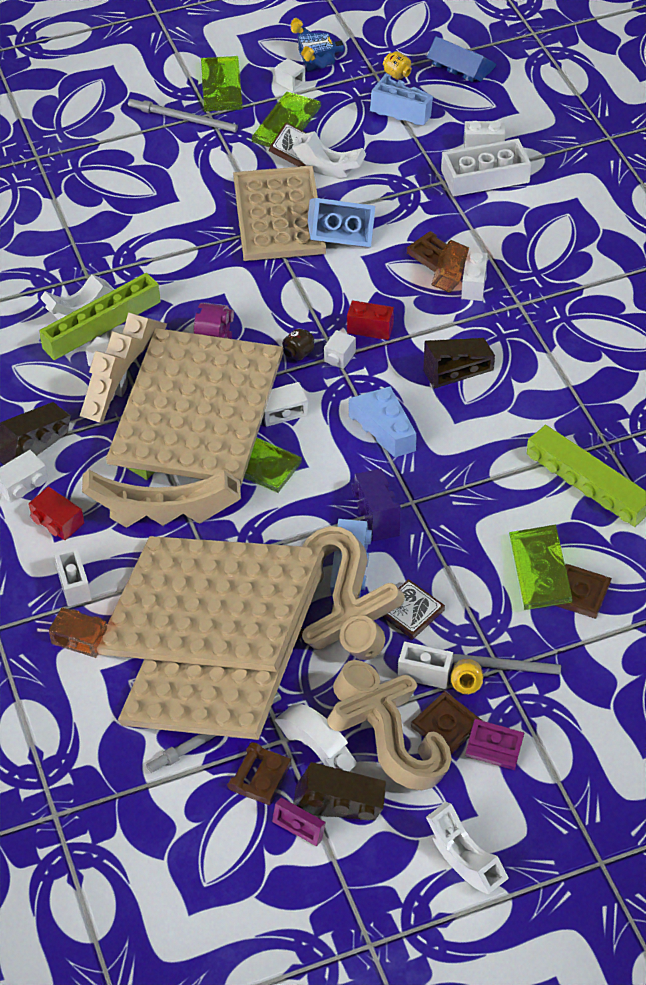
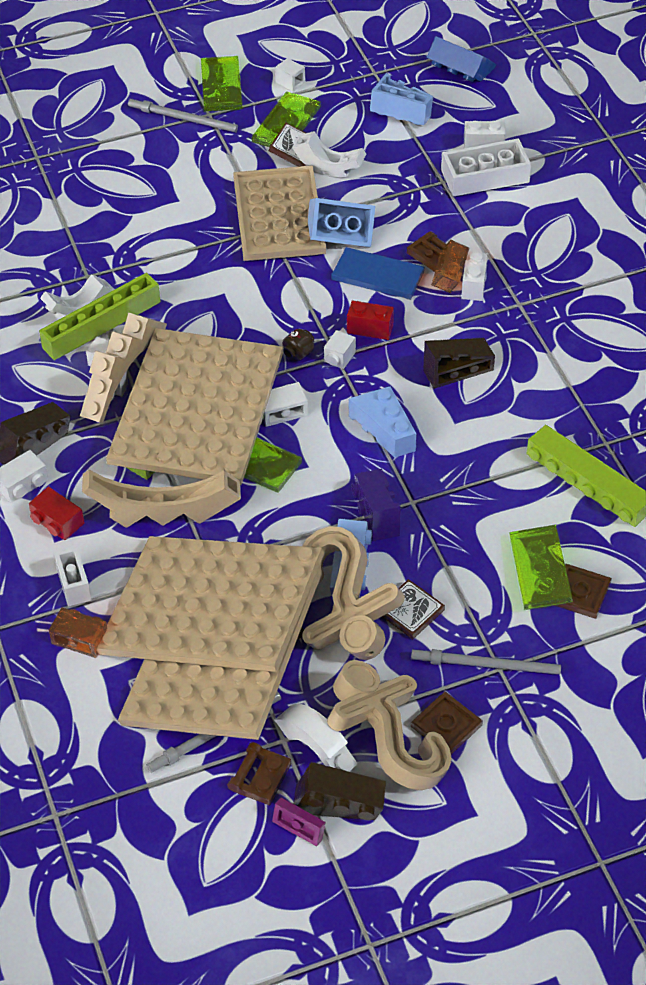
(214, 320): magenta brick -> none
(315, 48): torso -> none
(378, 273): none -> blue tile
(397, 65): yellow head -> none
(426, 664): white brick -> none
(462, 853): white arch -> none
(467, 676): yellow head -> none
(494, 744): magenta plate -> none

